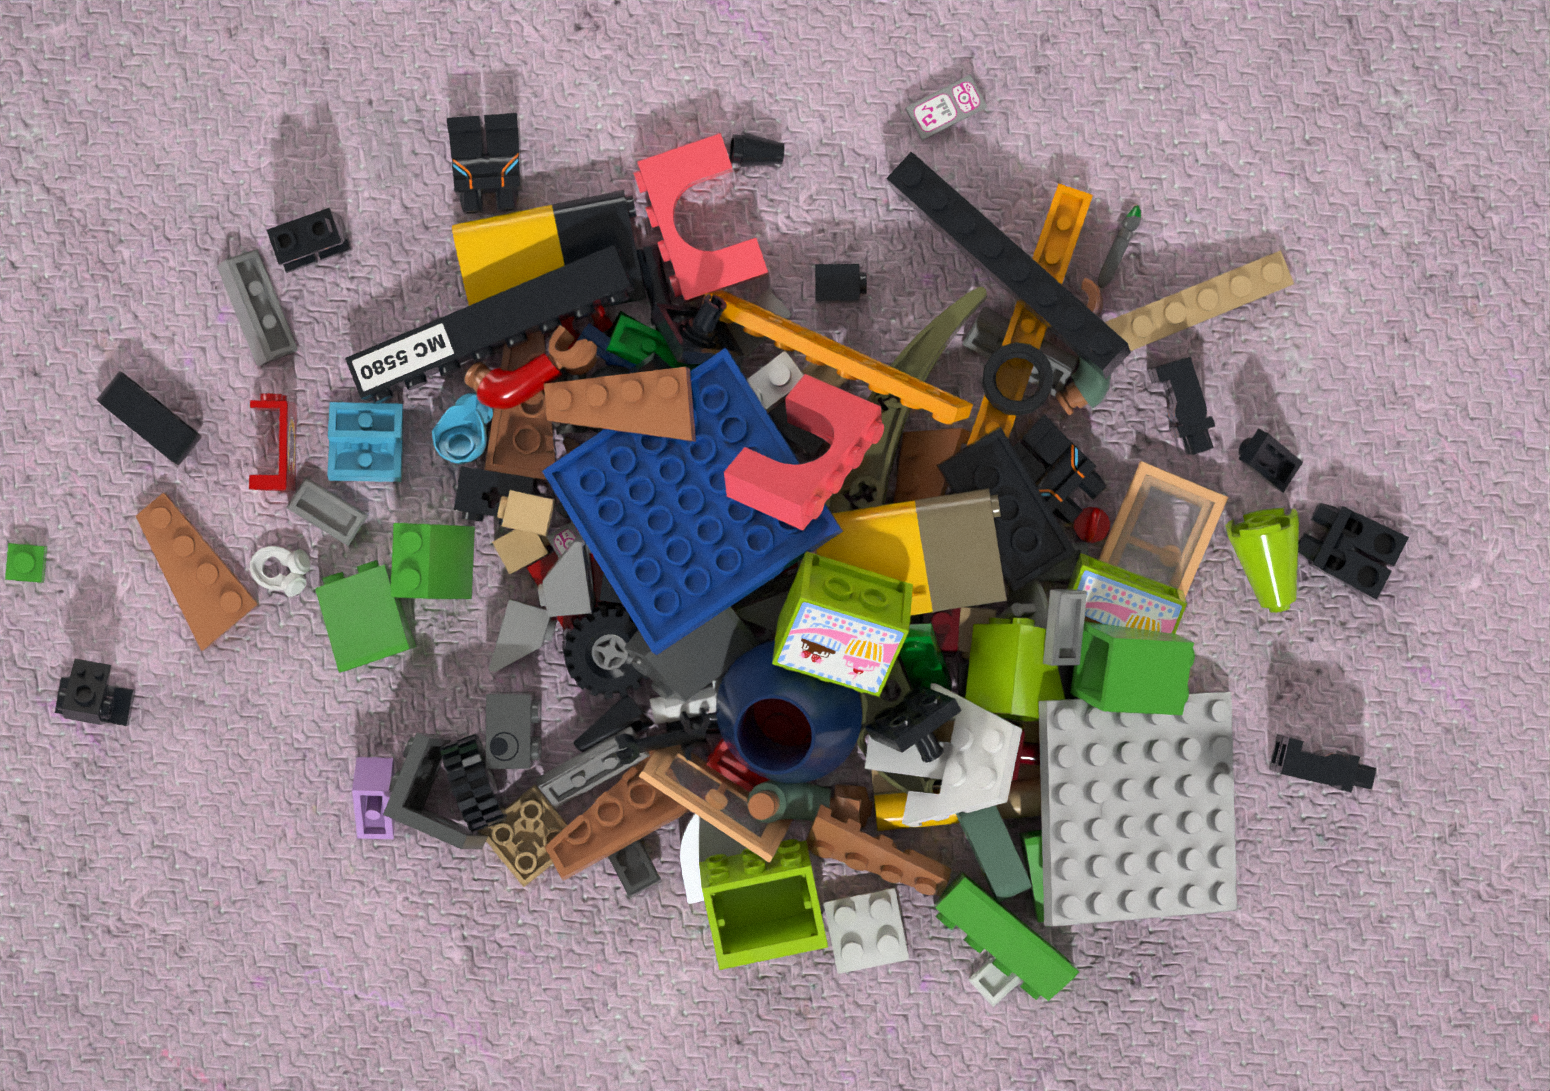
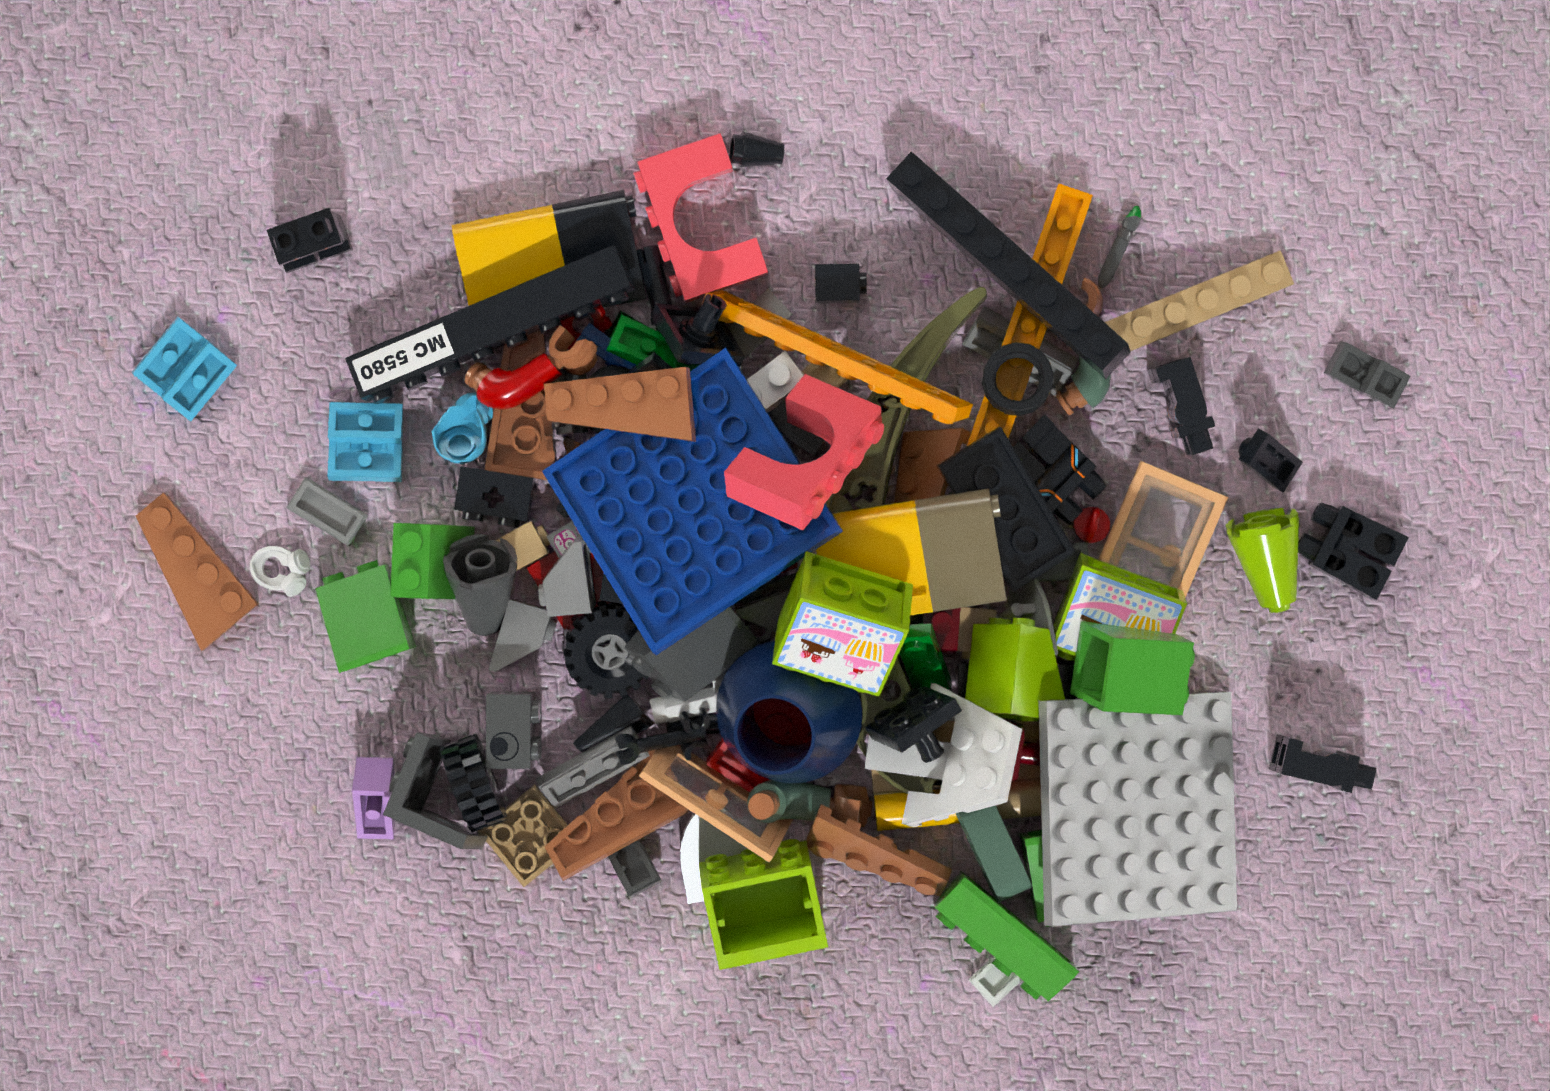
(26, 563): bright green plate -> none
(90, 698): black tile -> none
(149, 418): black beam -> none
(184, 368): none -> medium azure slope
(257, 307): light grey slope -> none
(287, 444): red panel -> none
(481, 580): none -> dark grey cone
(489, 172): black hips -> none
(526, 512): tan brick -> none
(866, 930): white plate -> none
(946, 107): tile -> none
(1065, 627): light grey tile -> none
(1367, 374): none -> dark grey slope

